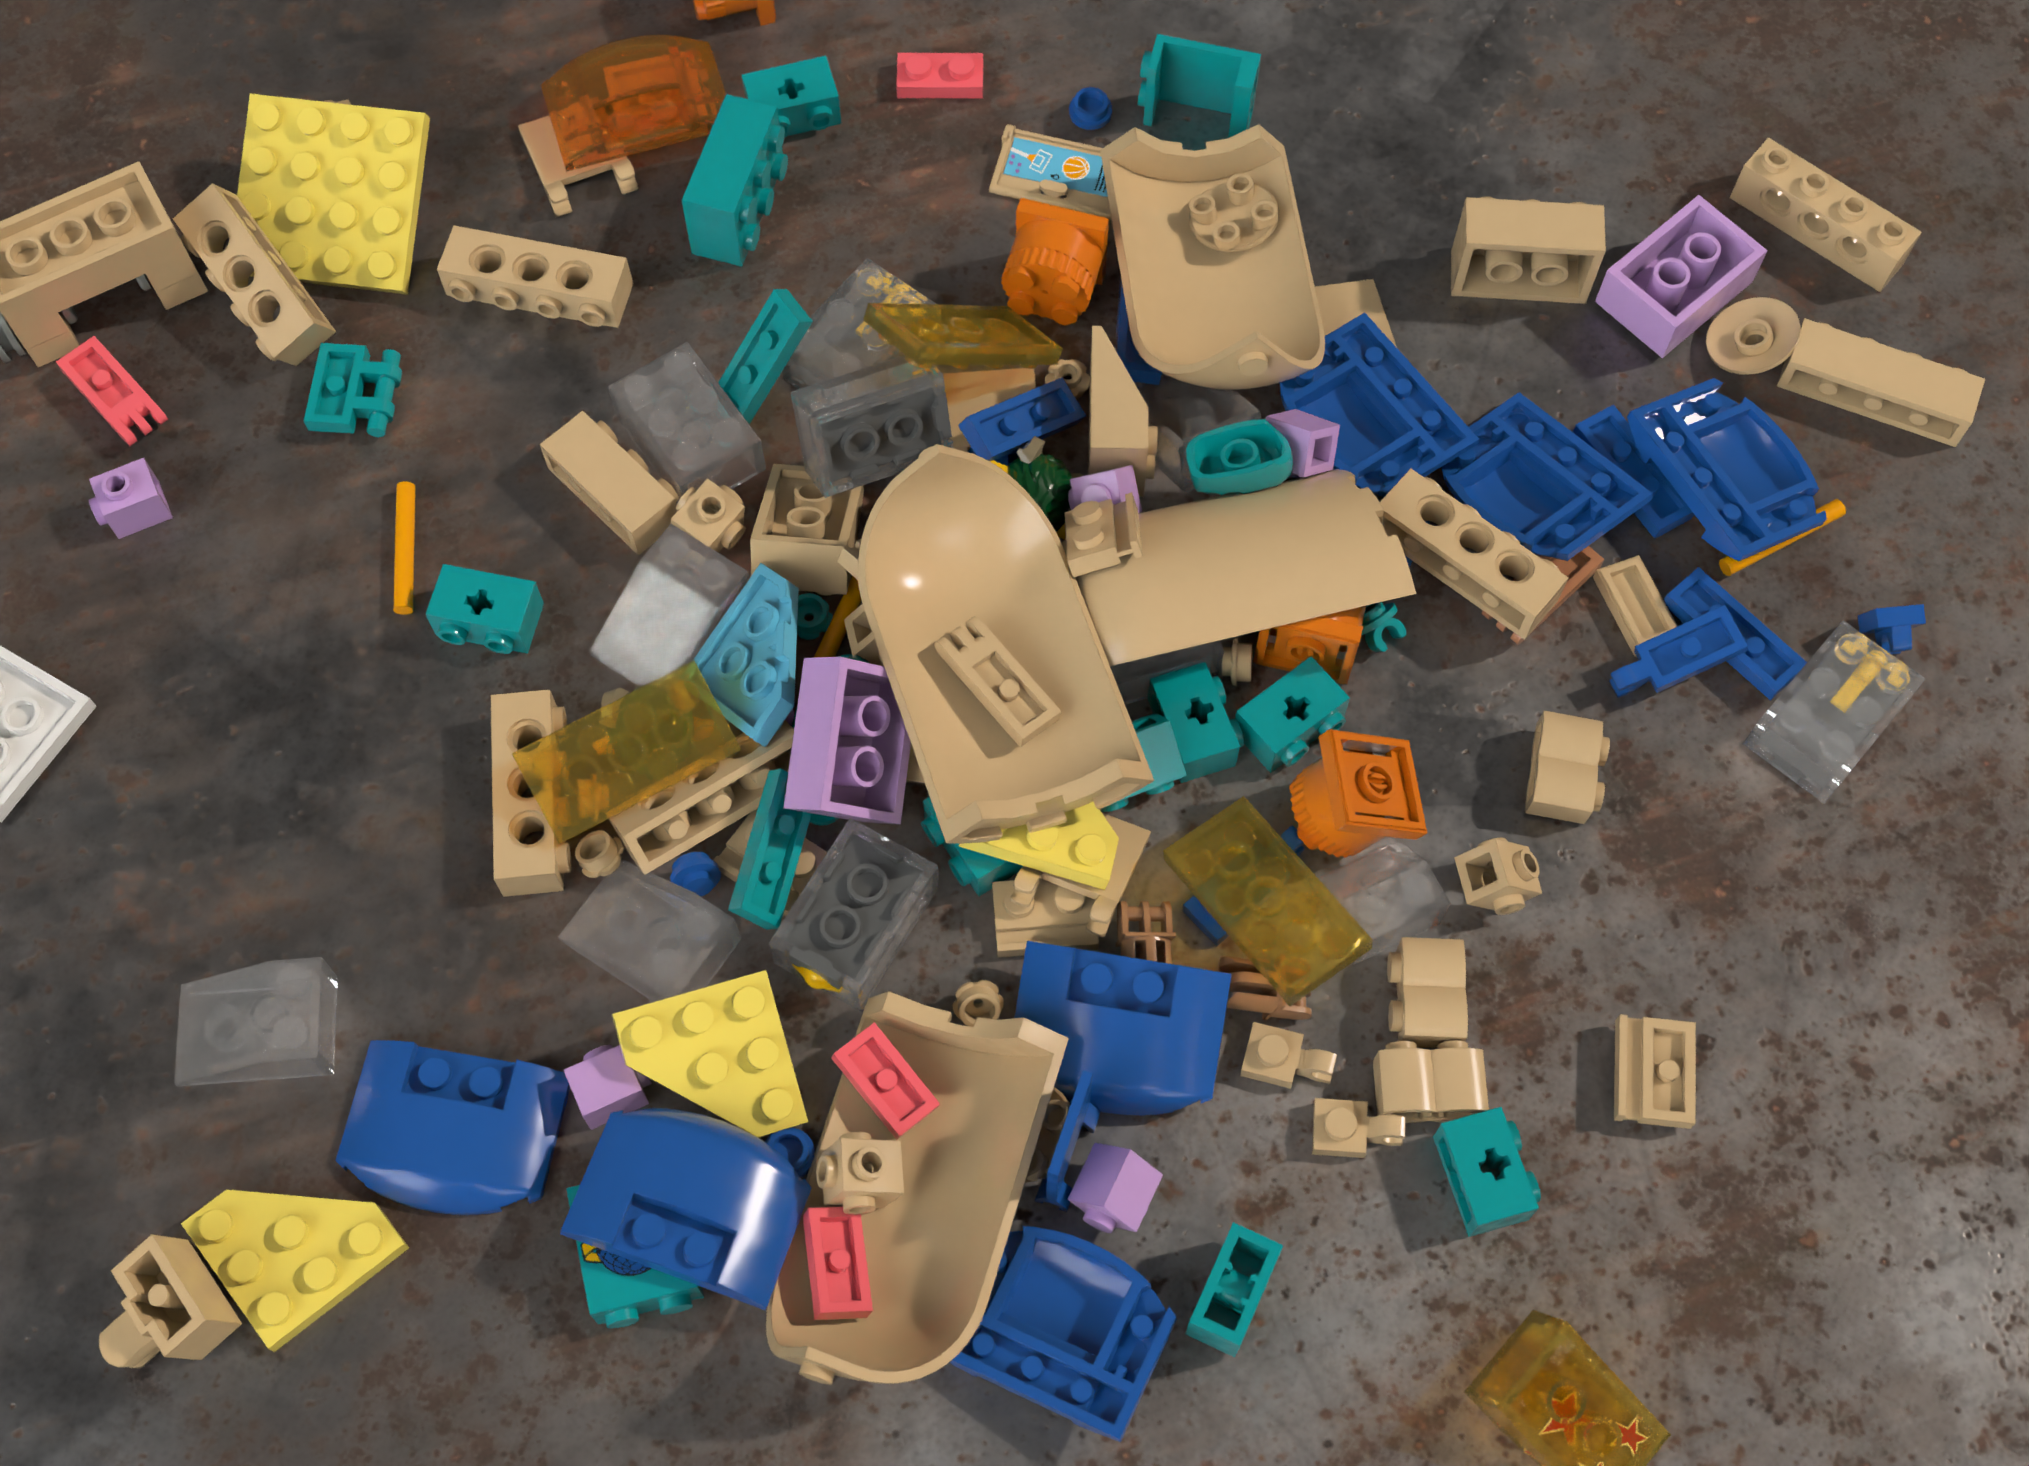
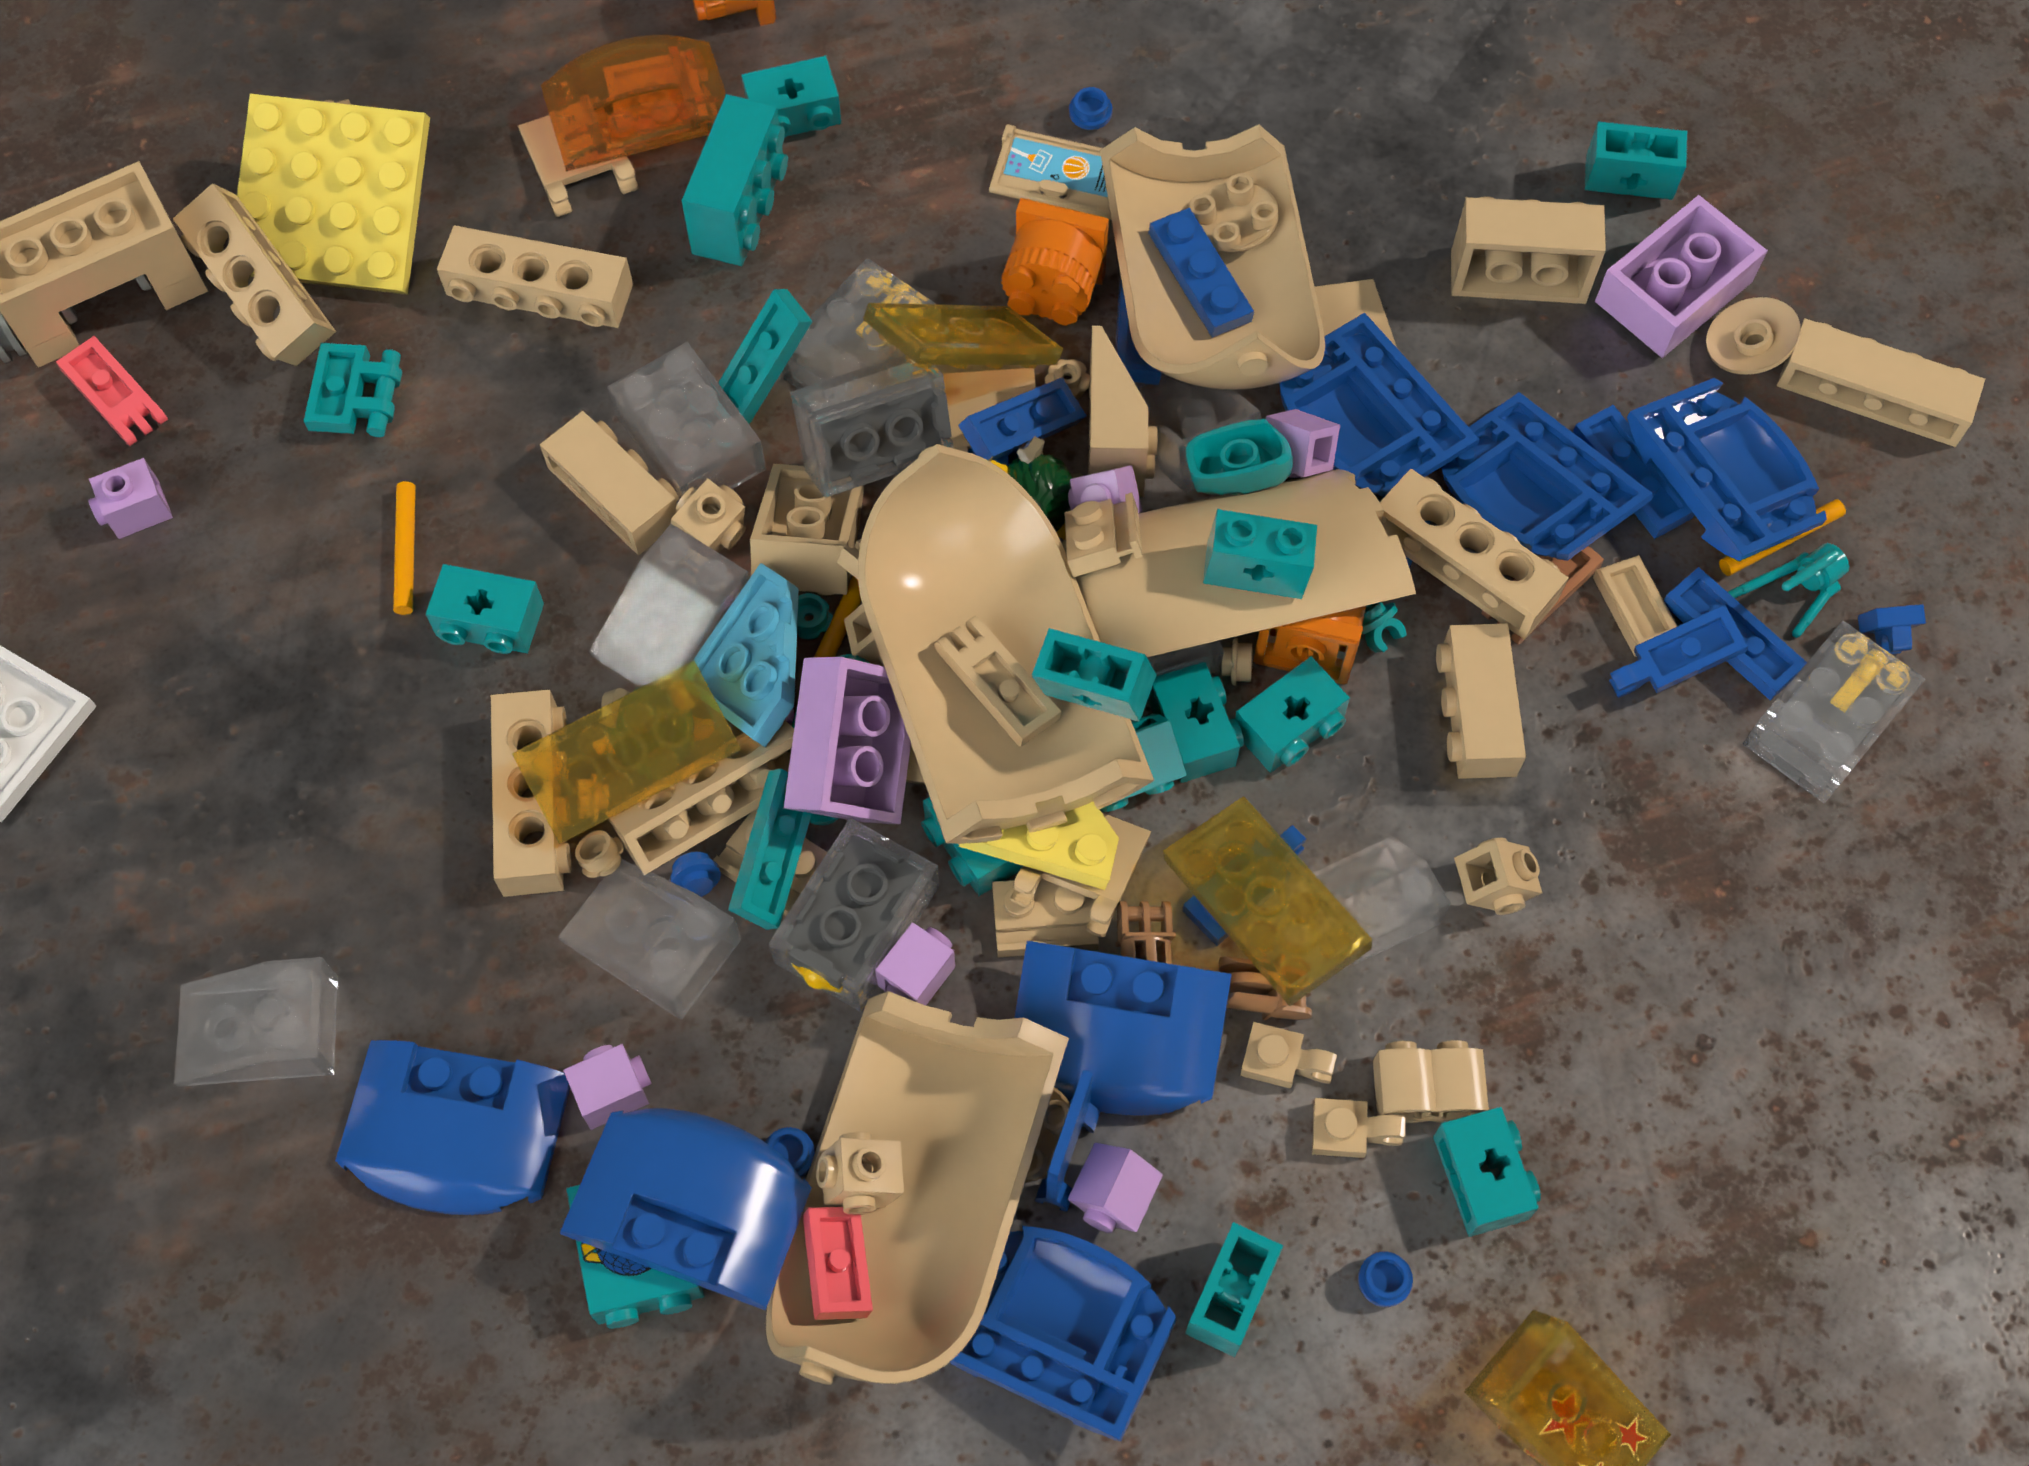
(167, 1306): tan brick -> none
(291, 1254): light yellow plate -> none
(719, 1052): light yellow plate -> none
(885, 1081): coral plate -> none
(917, 964): none -> lavender brick
(940, 75): coral plate -> none
(970, 991): tan plate -> none
(1094, 674): none -> teal brick
(1200, 77): teal panel -> none
(1201, 272): none -> blue plate
(1260, 554): none -> teal brick
(1357, 794): orange piece -> none
(1385, 1279): none -> blue plate
(1429, 991): tan brick -> none
(1481, 701): none -> tan brick
(1566, 767): tan brick -> none
(1636, 160): none -> teal brick
(1655, 1071): tan plate -> none
(1814, 571): none -> teal plant
(1824, 214): tan brick -> none

